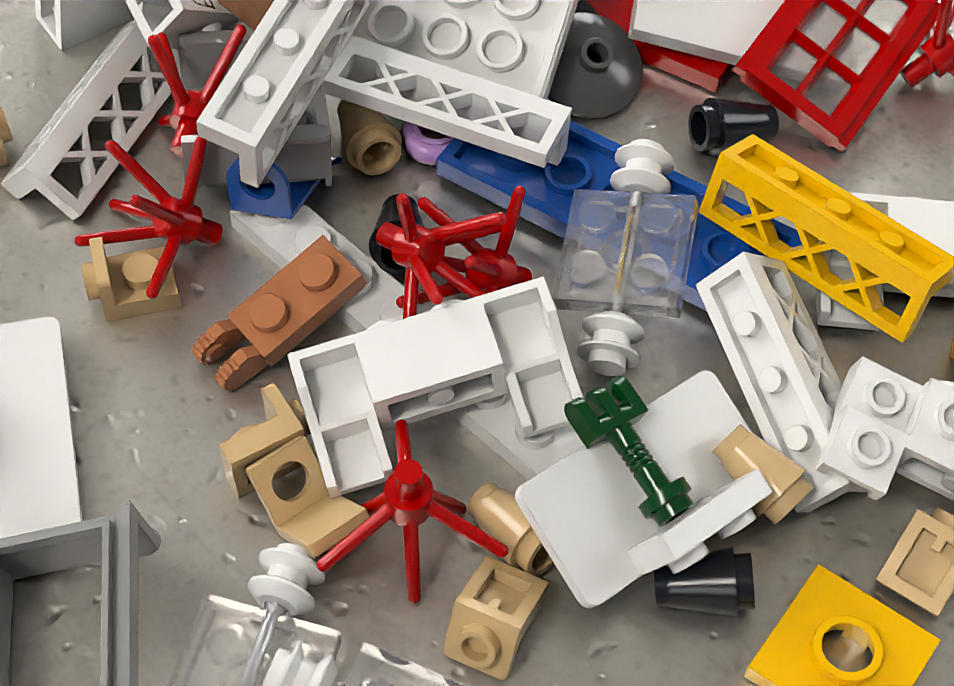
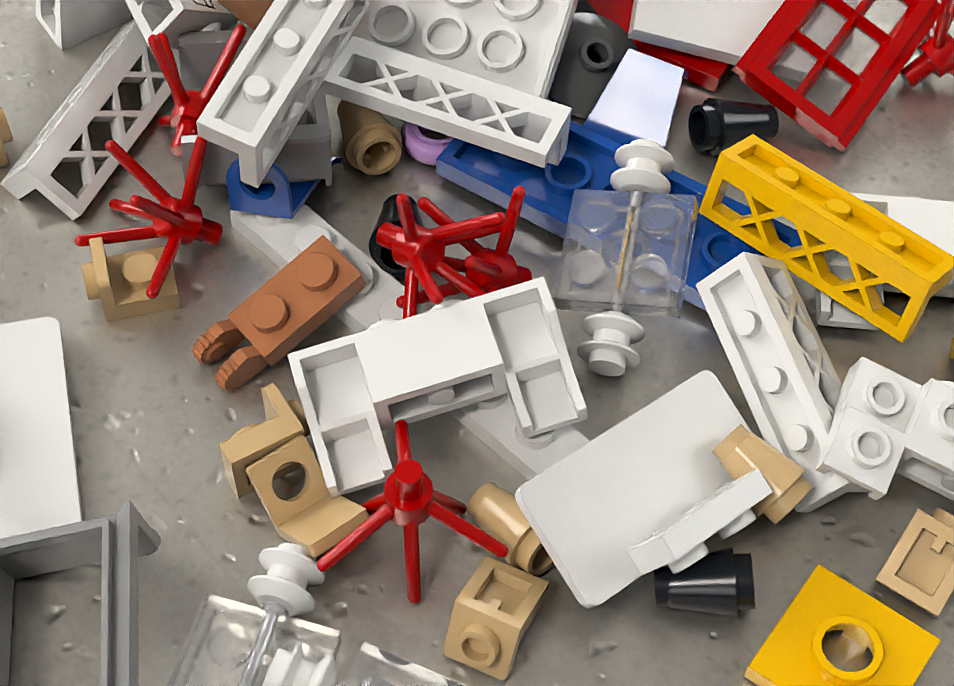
(611, 415): dark green hinge -> none
(638, 100): none -> piece

